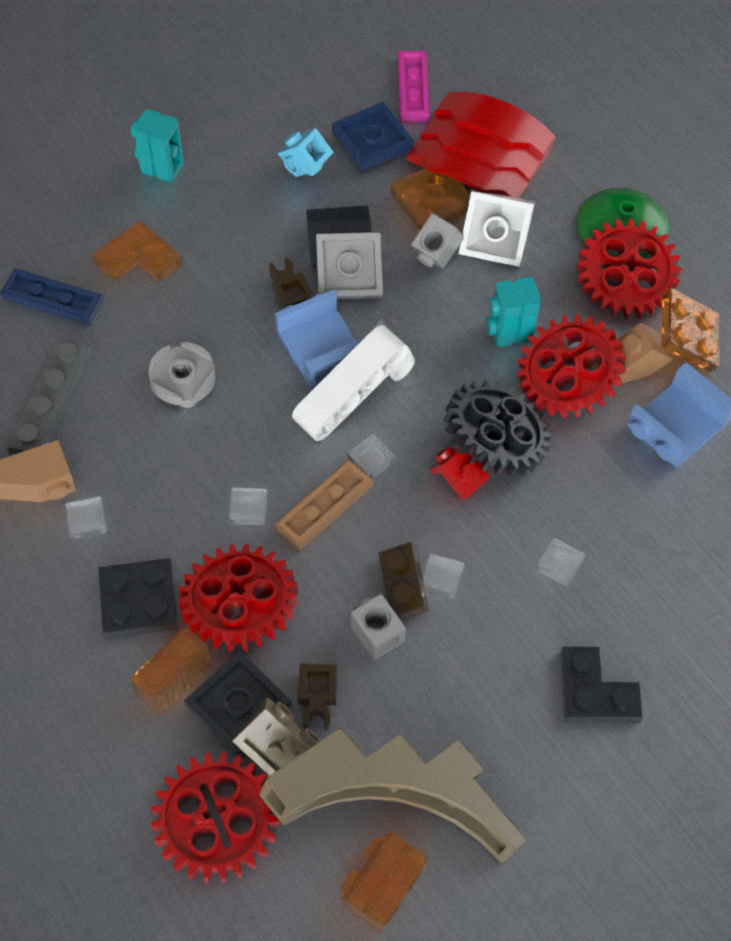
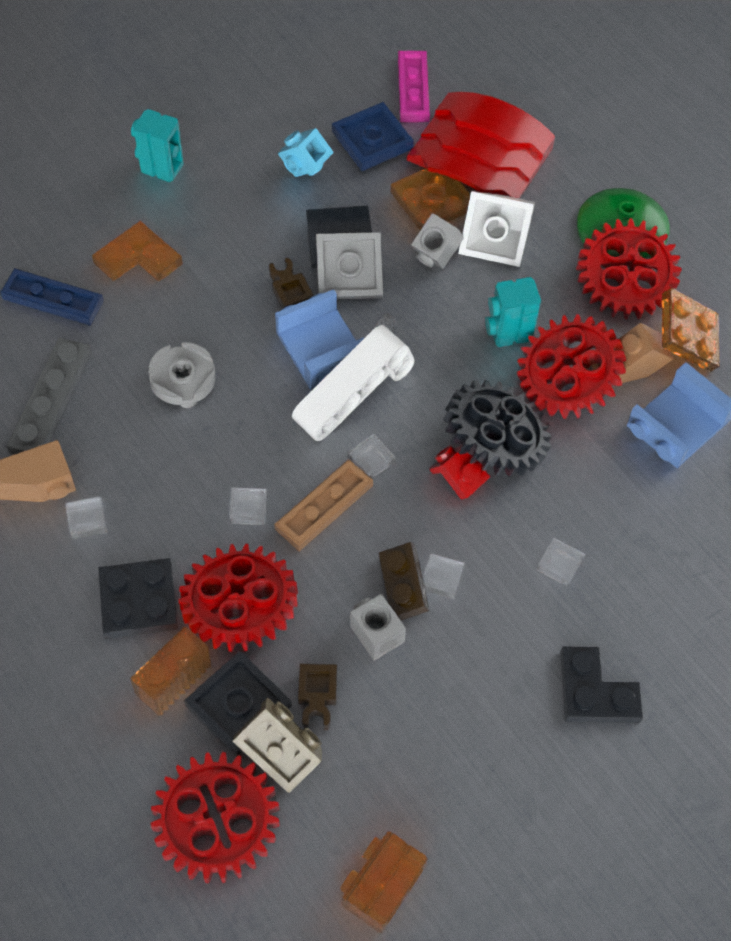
(444, 785): dark tan arch -> none

